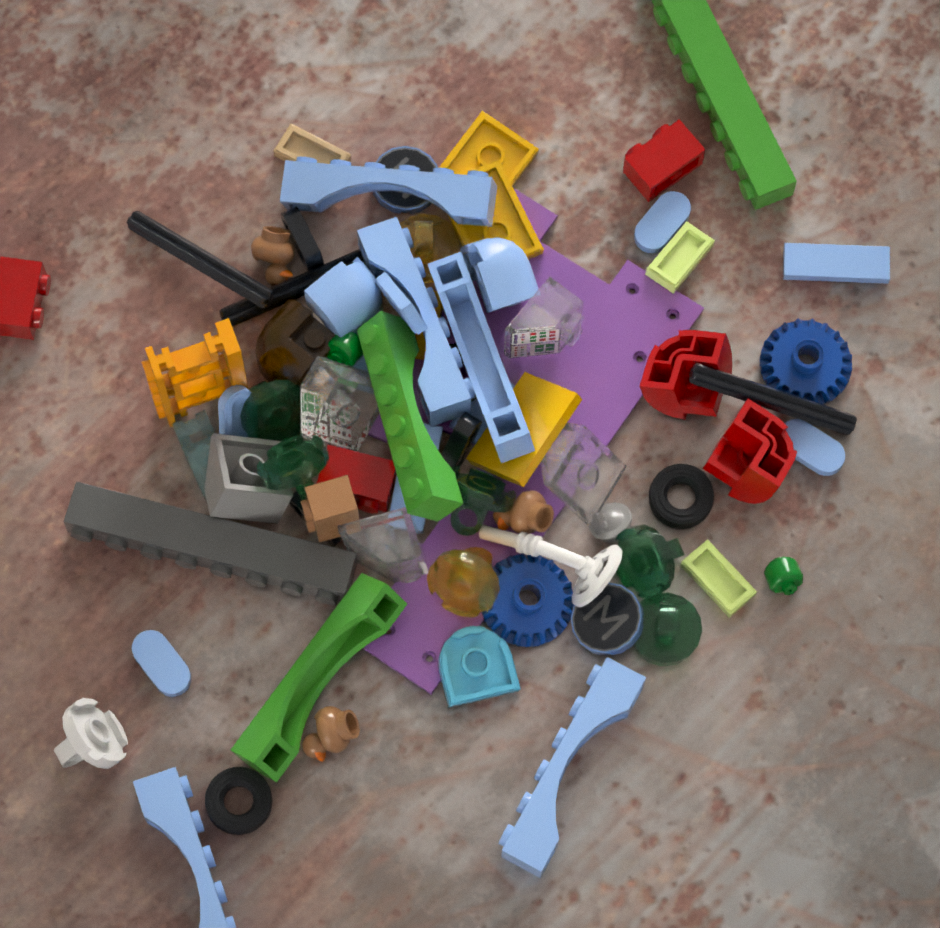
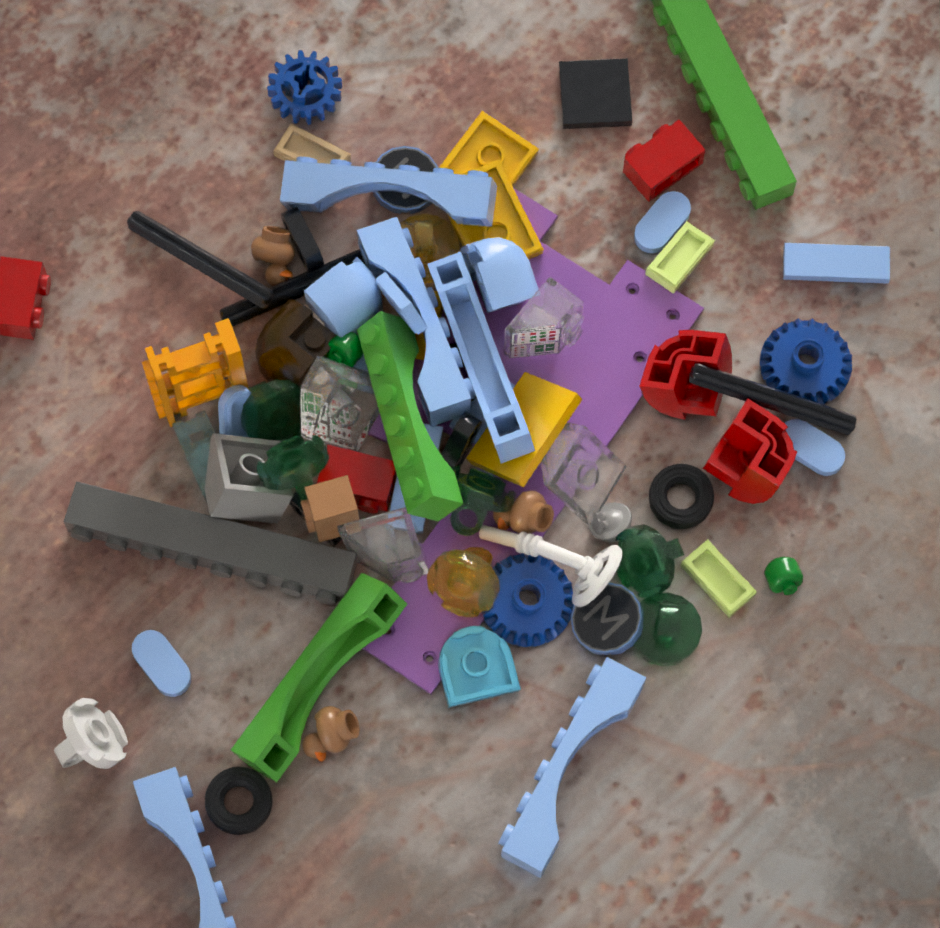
(294, 77): none -> blue gear
(595, 93): none -> black tile

